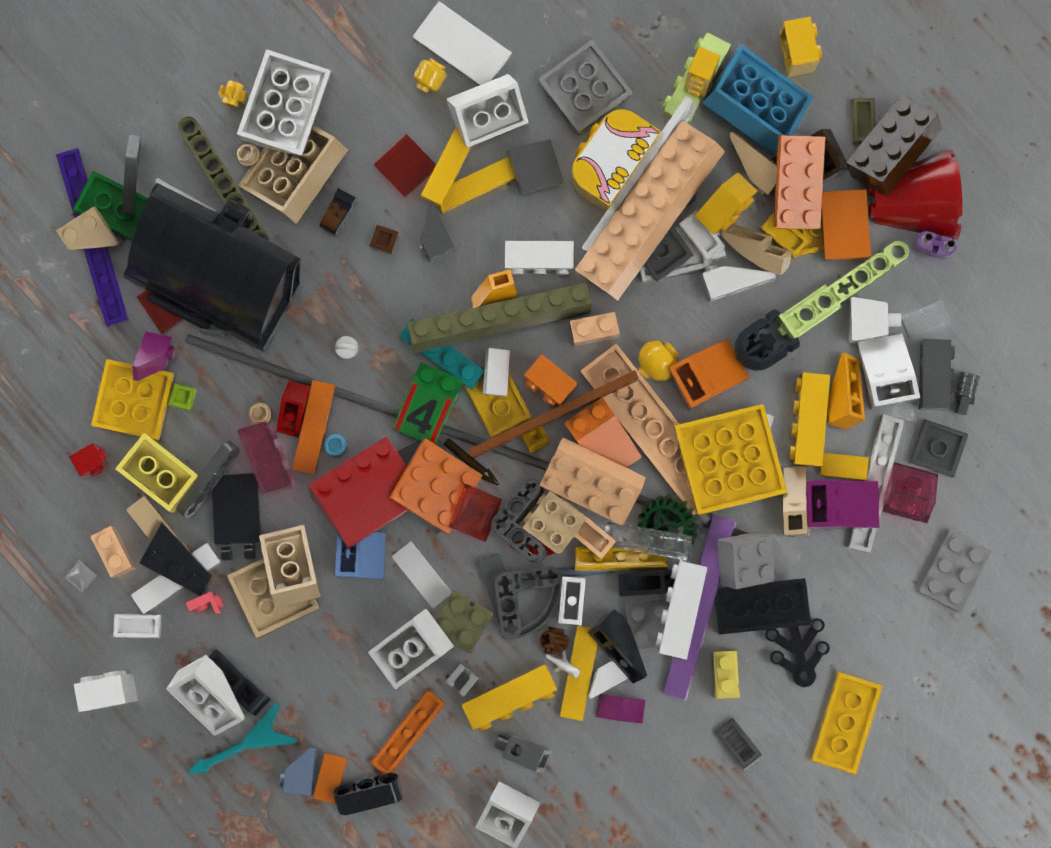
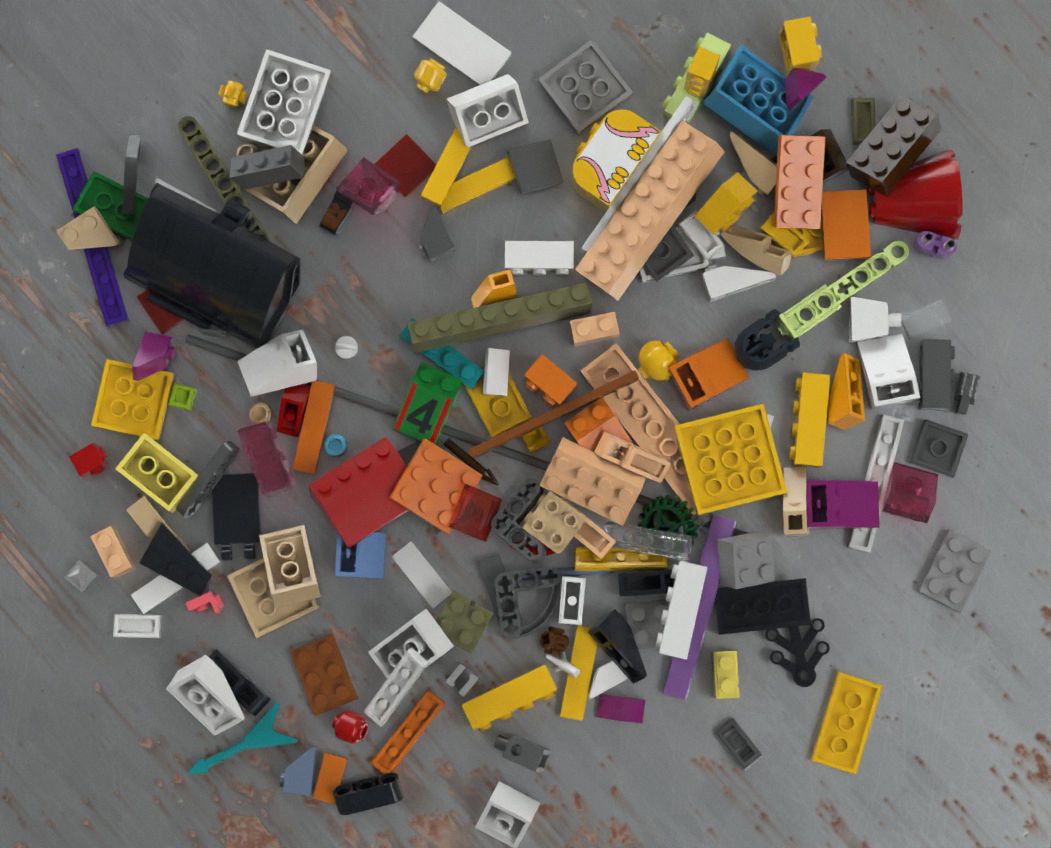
(101, 692): white brick -> none
(267, 167): none -> dark grey brick
(279, 364): none -> white slope
(324, 675): none -> dark orange plate
(350, 727): none -> red head
(370, 187): none -> clear pink slope
(384, 239): reddish brown tile -> none
(396, 687): none -> white tile
(632, 457): none -> light nougat slope
(801, 84): none -> magenta slope
(845, 466): yellow tile -> none

